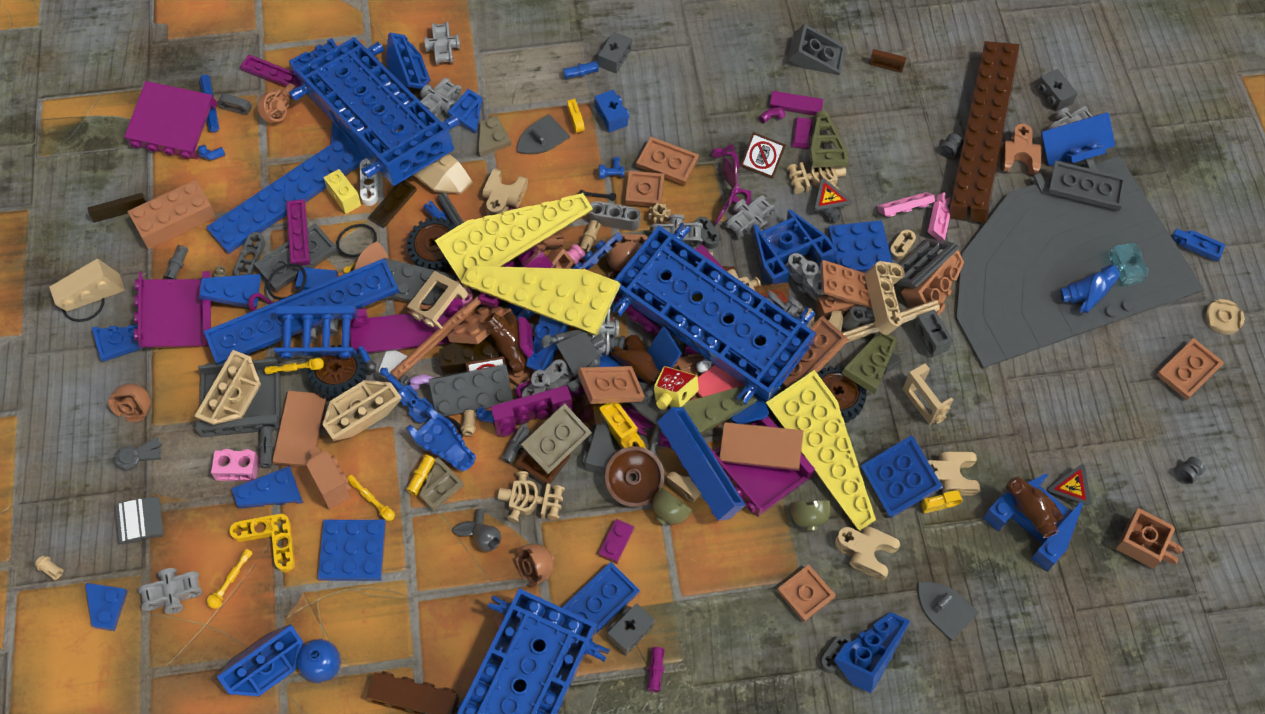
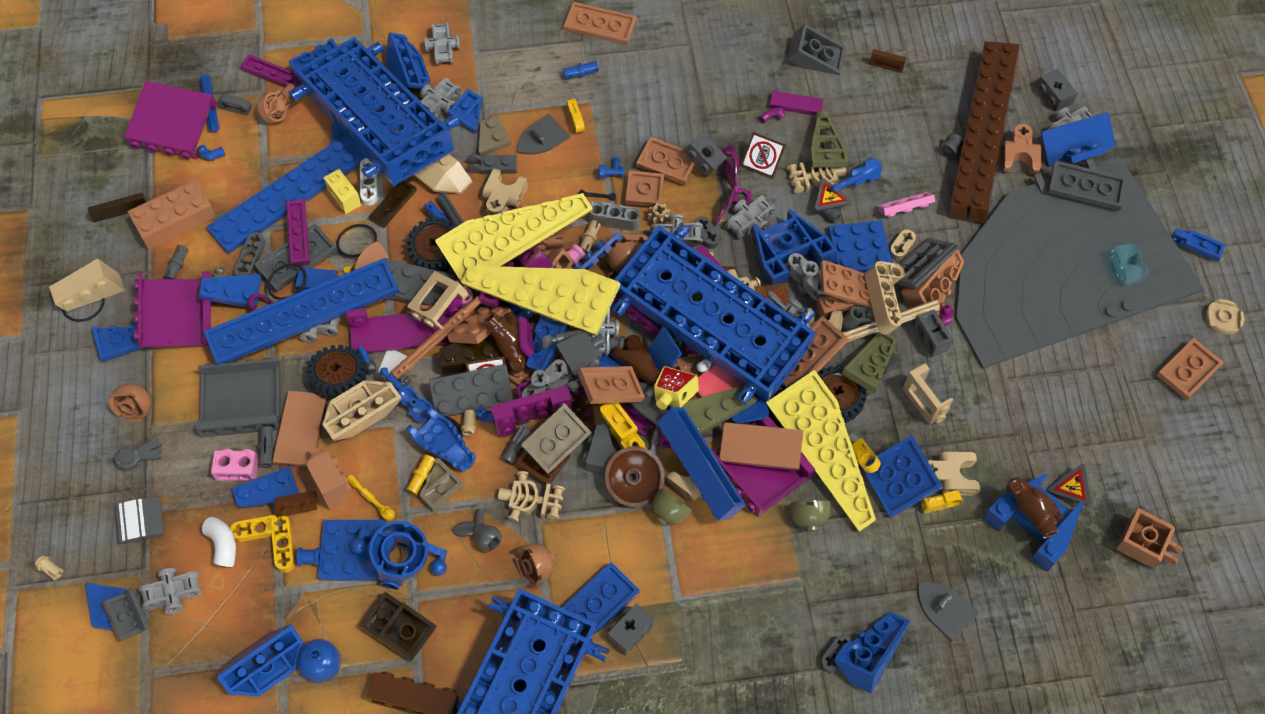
(126, 615): none -> dark grey bracket
(215, 600): yellow piece -> none
(223, 541): none -> white cylinder
(231, 391): tan wedge -> none
(295, 503): none -> reddish brown plate
(307, 313): blue fence -> none
(308, 556): none -> blue bush
(313, 364): yellow piece -> none
(397, 626): none -> dark brown slope
(403, 535): none -> blue piece
(418, 380): lavender arm -> none
(505, 163): none -> dark grey hinge
(600, 23): none -> nougat tile
(611, 110): blue brick -> none
(614, 52): dark grey brick -> none
(616, 541): magenta plate -> none
(655, 669): magenta pin -> none
(704, 145): none -> dark grey brick
(802, 133): magenta tile -> none
(806, 593): nougat plate -> none
(862, 548): tan piece -> none
(864, 454): none -> yellow piece
(869, 171): none -> blue piece
(940, 217): bright pink plate -> none
(946, 315): none -> magenta arm
(1091, 288): blue animal -> none
(1192, 468): dark grey wheel -> none

